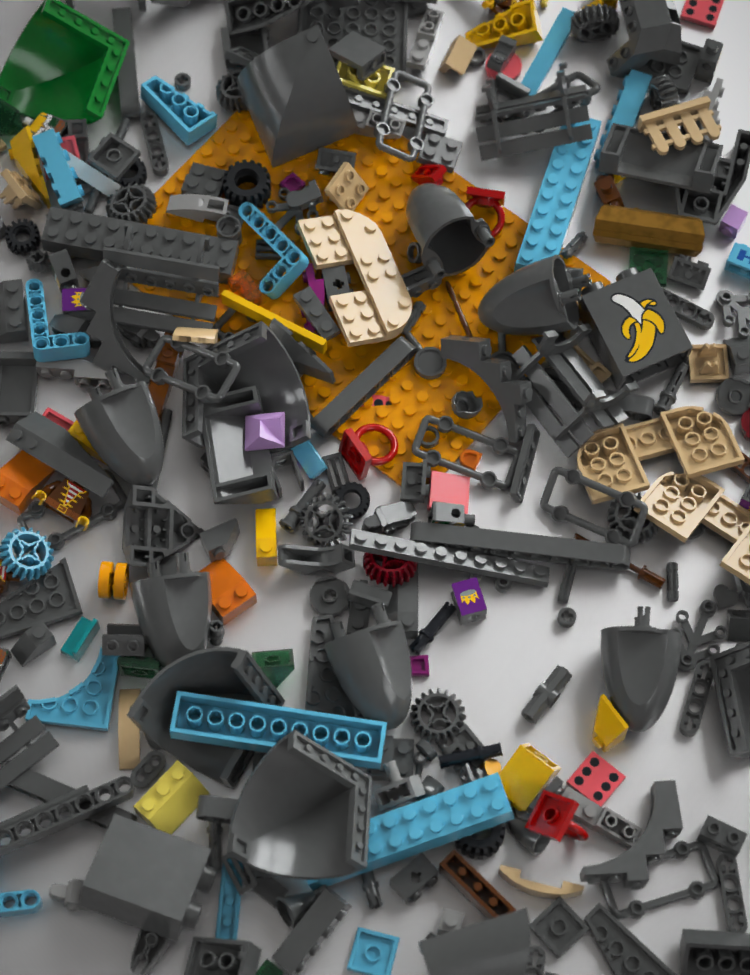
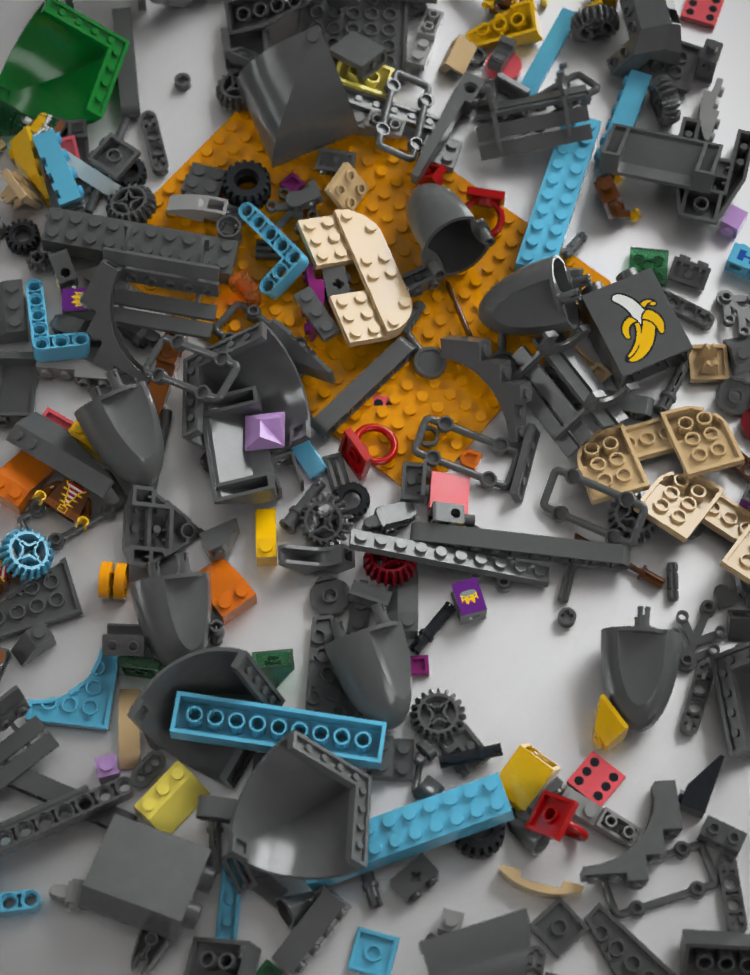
(80, 638): teal panel -> none
(107, 768): none -> lavender brick
(181, 115): medium azure wedge -> none
(195, 335): tan slope -> none
(260, 314): yellow tile -> none
(398, 789): light grey brick -> none
(410, 253): dark grey piece -> none
(462, 100): none -> dark grey piece
(466, 404): dark grey hair -> none
(474, 886): reddish brown brick -> none
(487, 768): leg -> none
(546, 694): dark grey piece -> none
(649, 230): pearl gold piece -> none
(677, 115): tan fence -> none
(699, 790): none -> black slope

